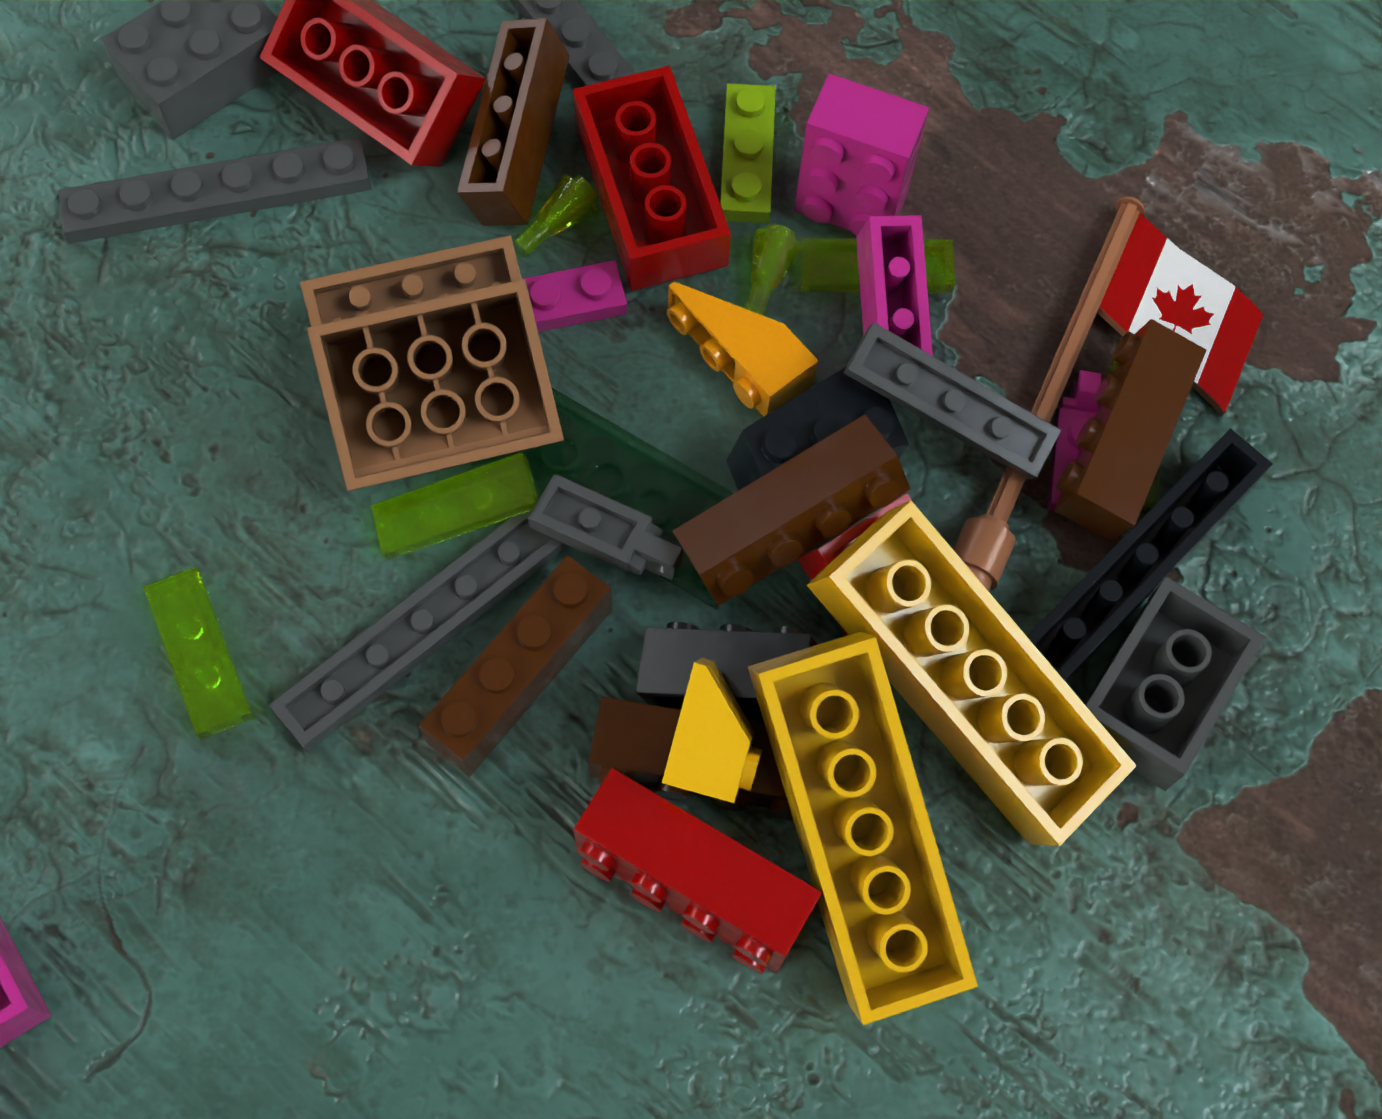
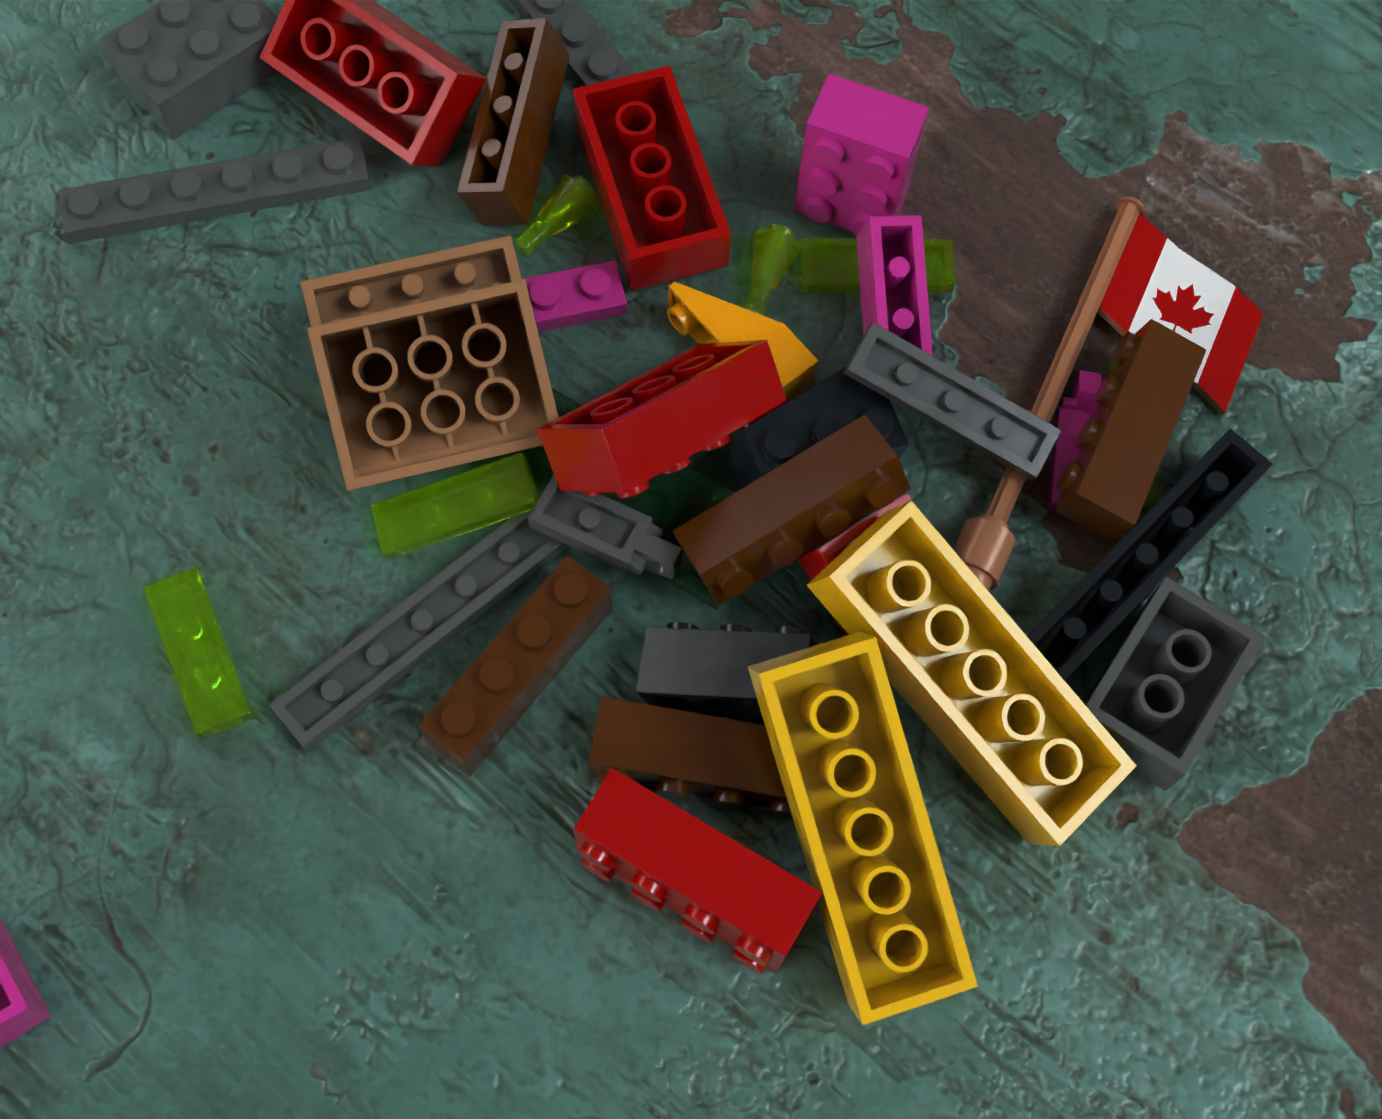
(662, 418): none -> red brick
(711, 739): yellow slope -> none
(748, 153): lime plate -> none

